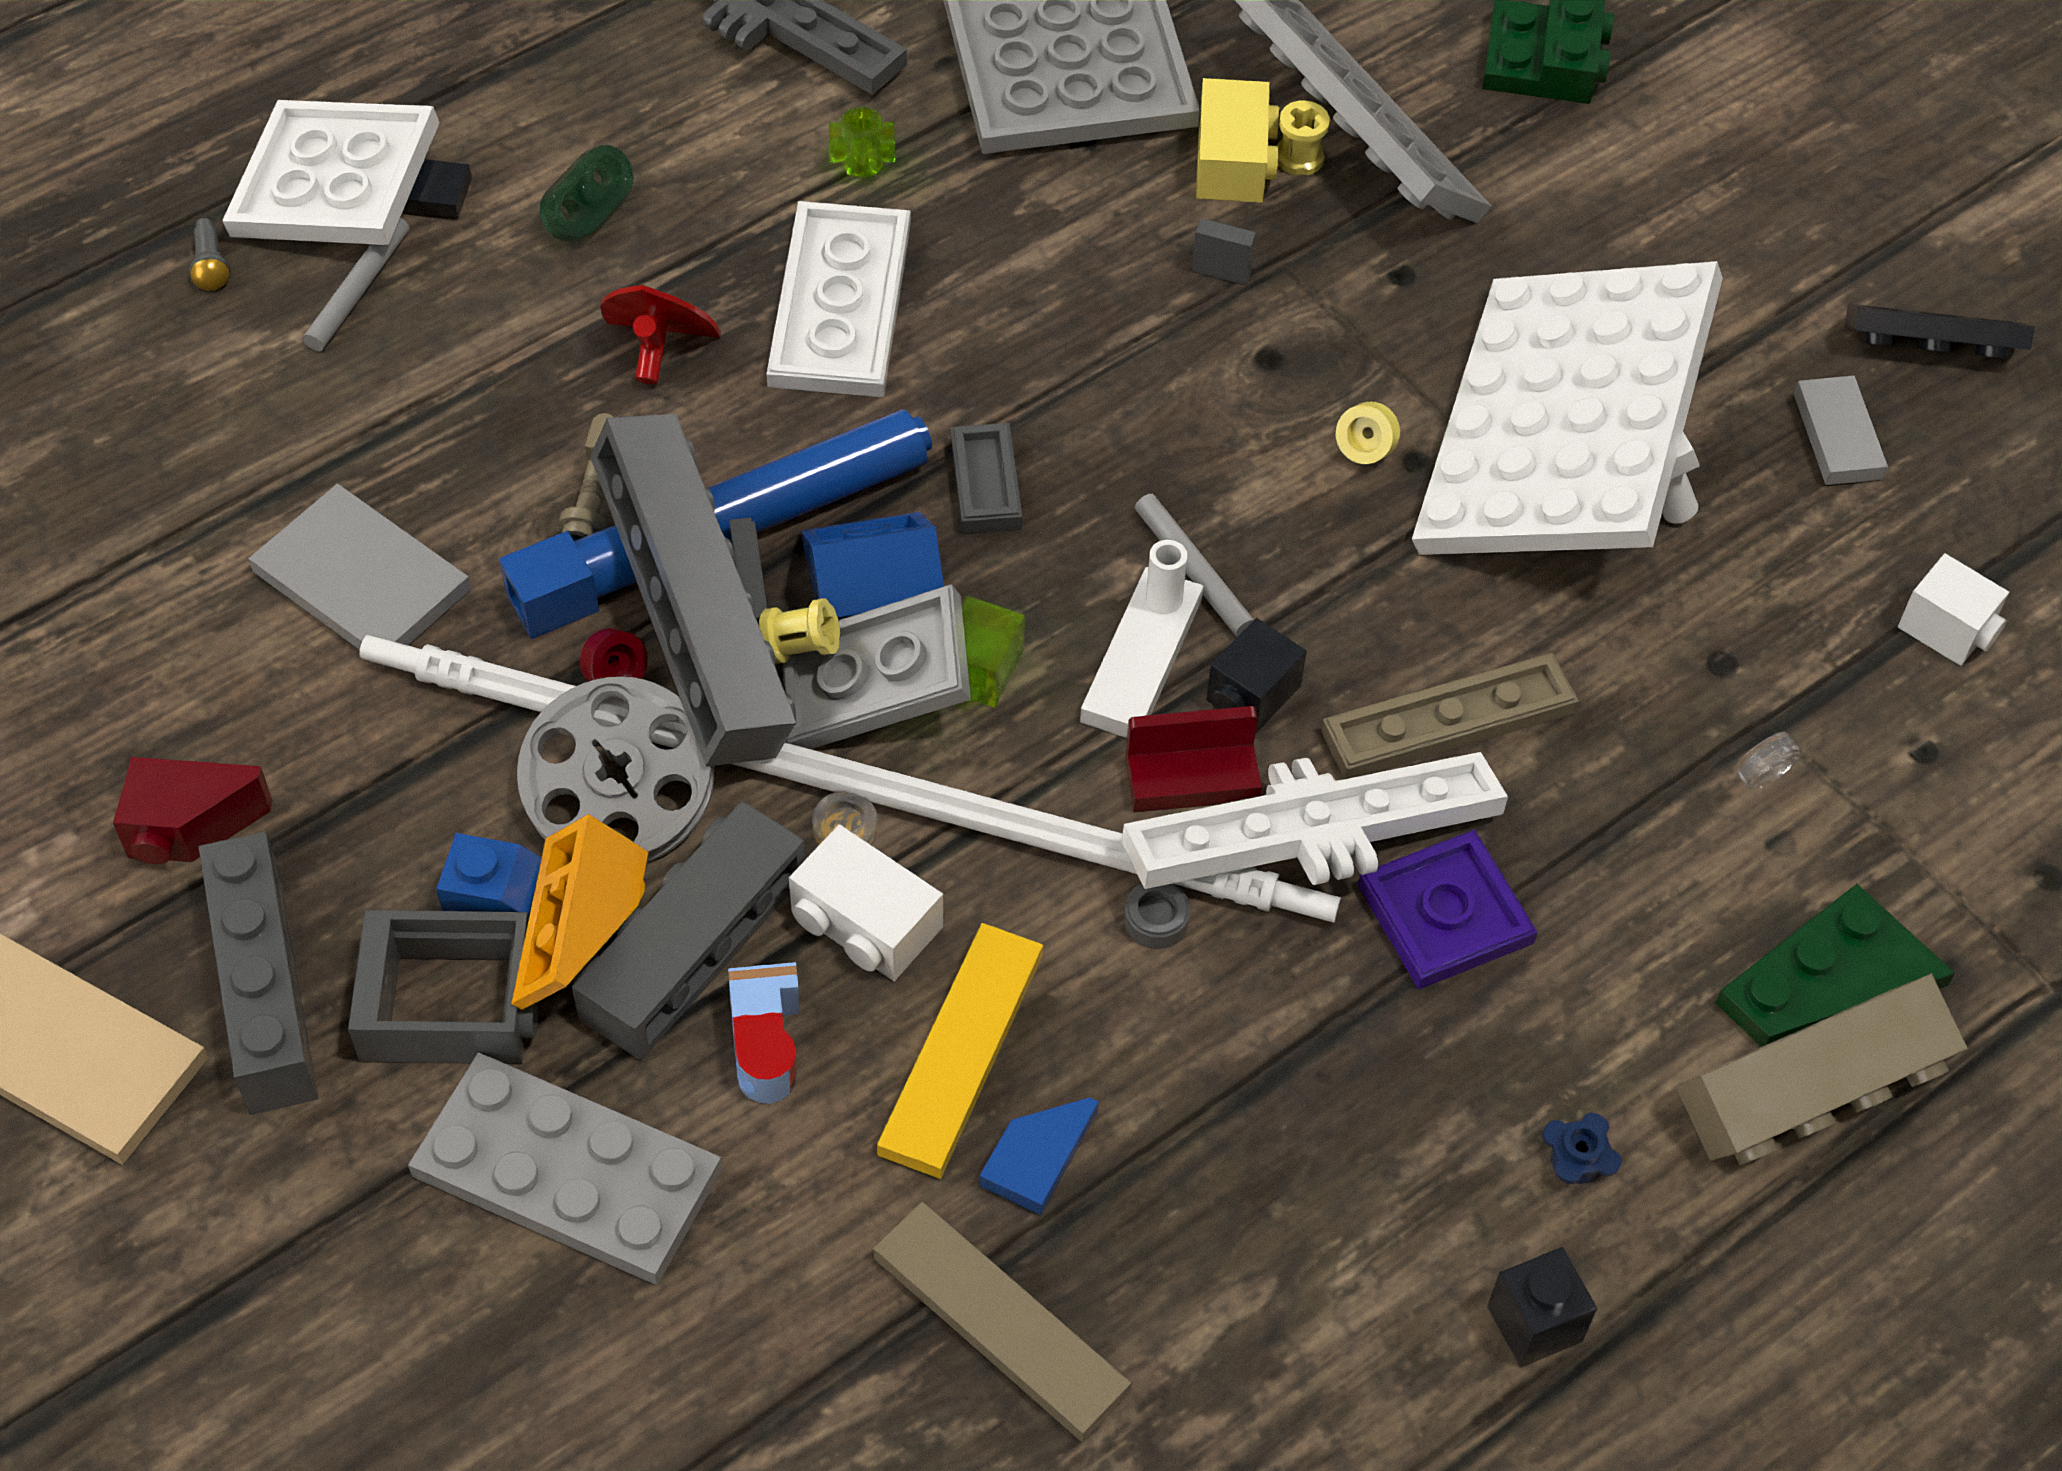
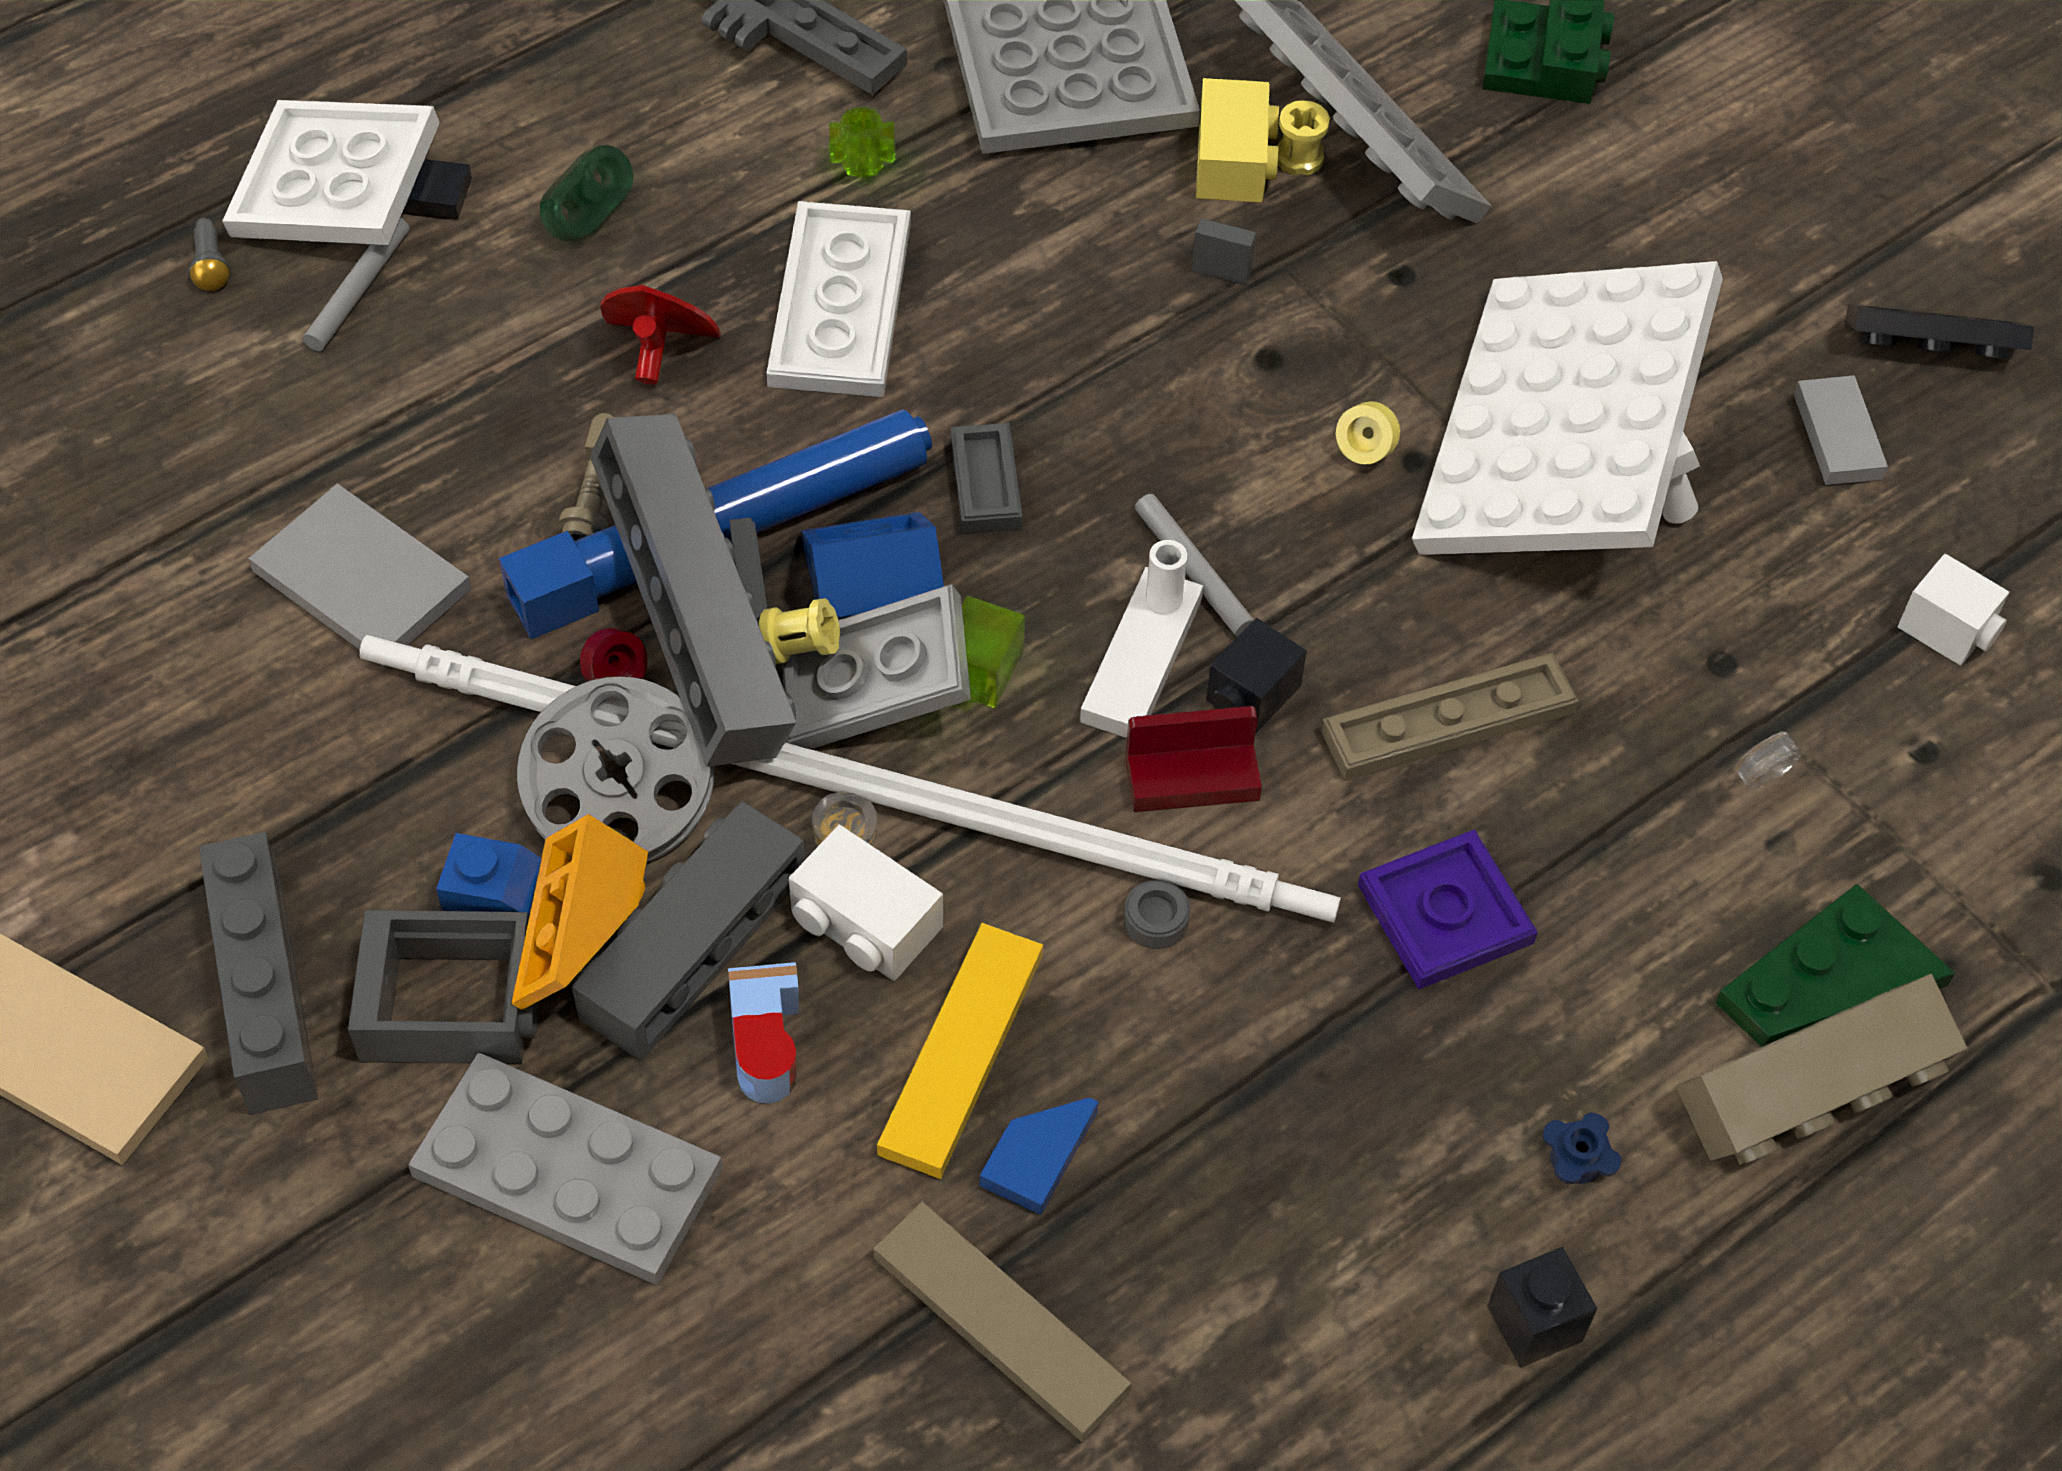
(182, 804): dark red slope -> none
(1313, 820): white hinge -> none

